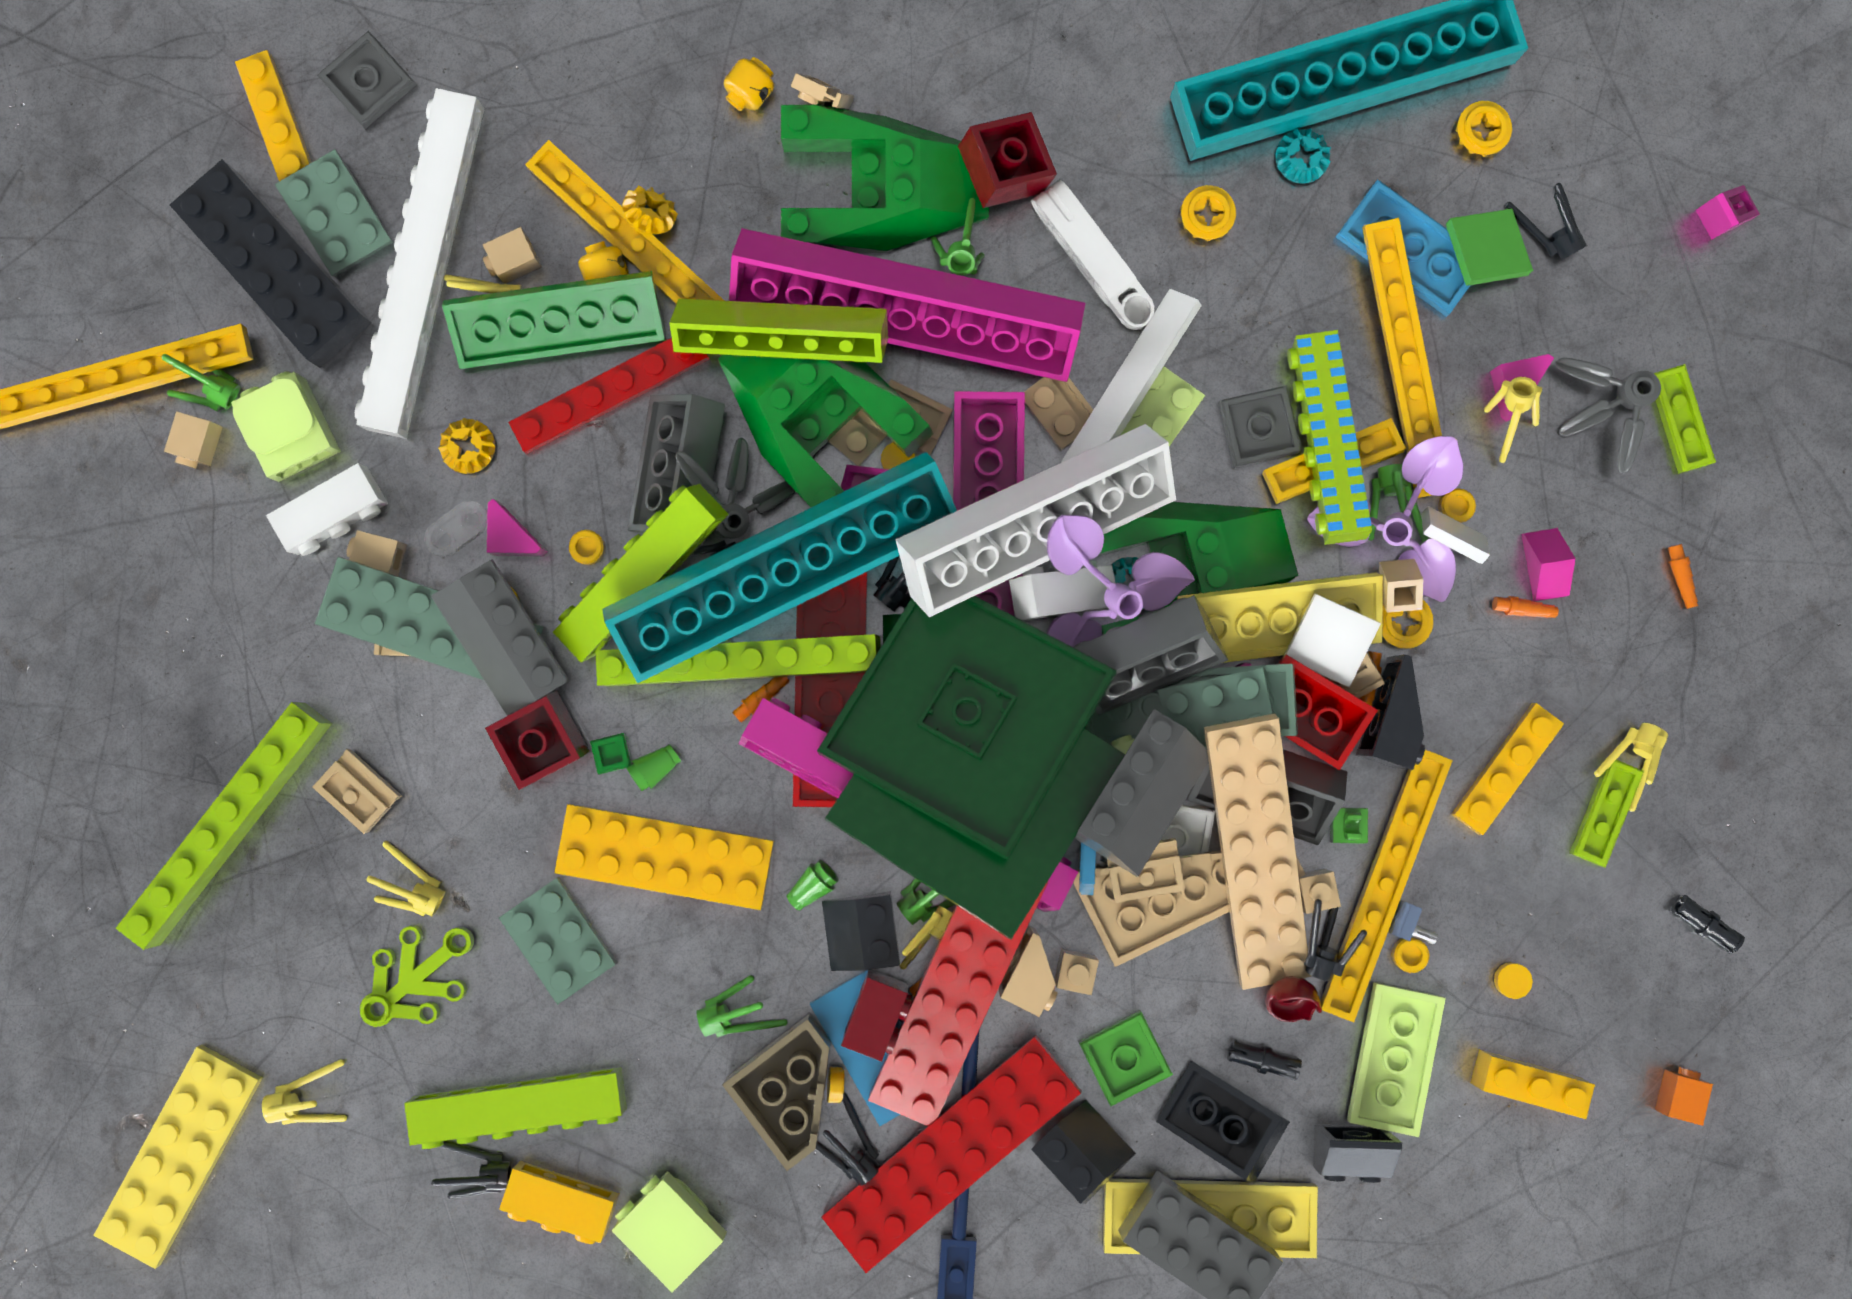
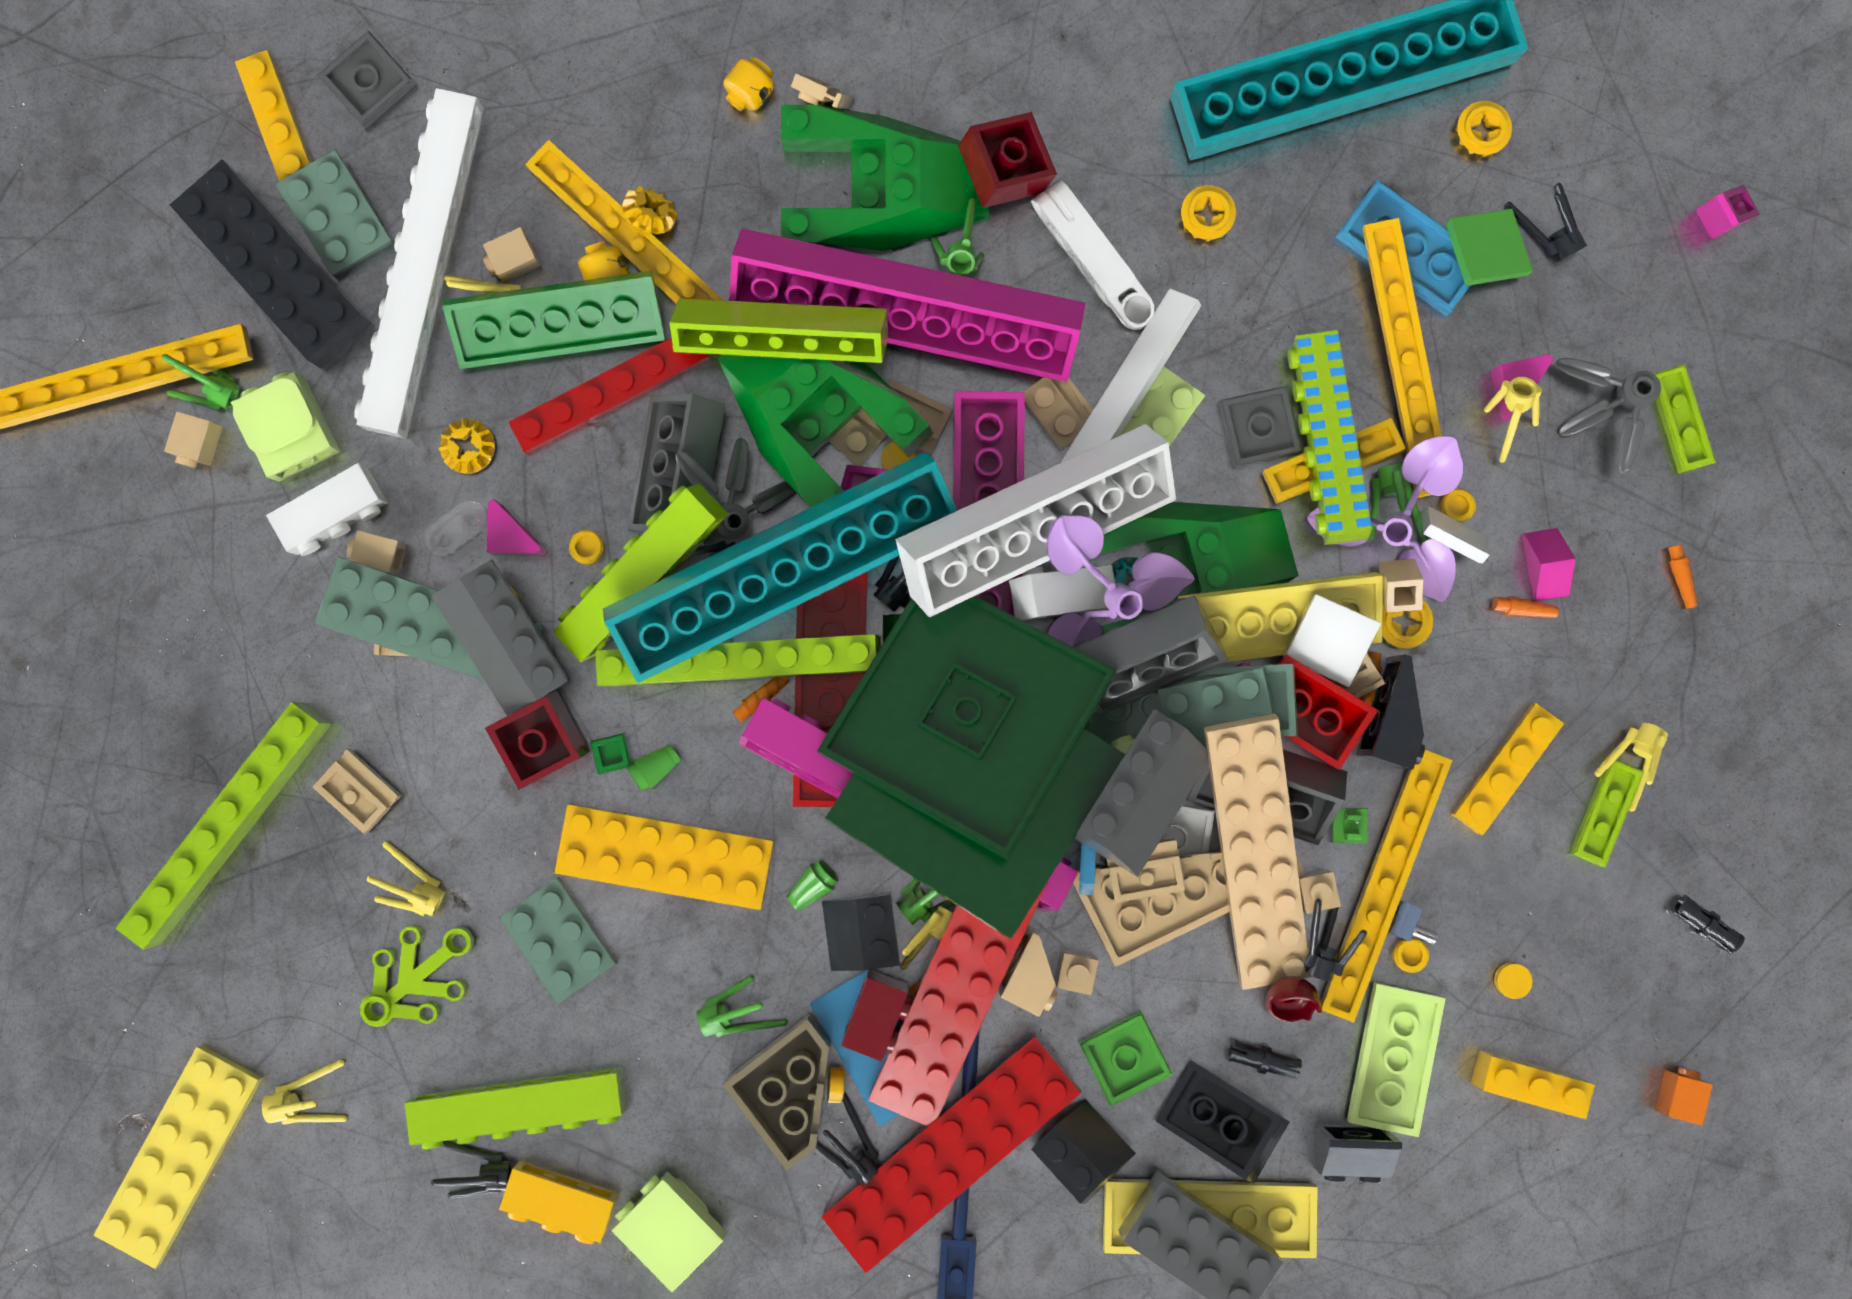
(1295, 168): teal gear -> none

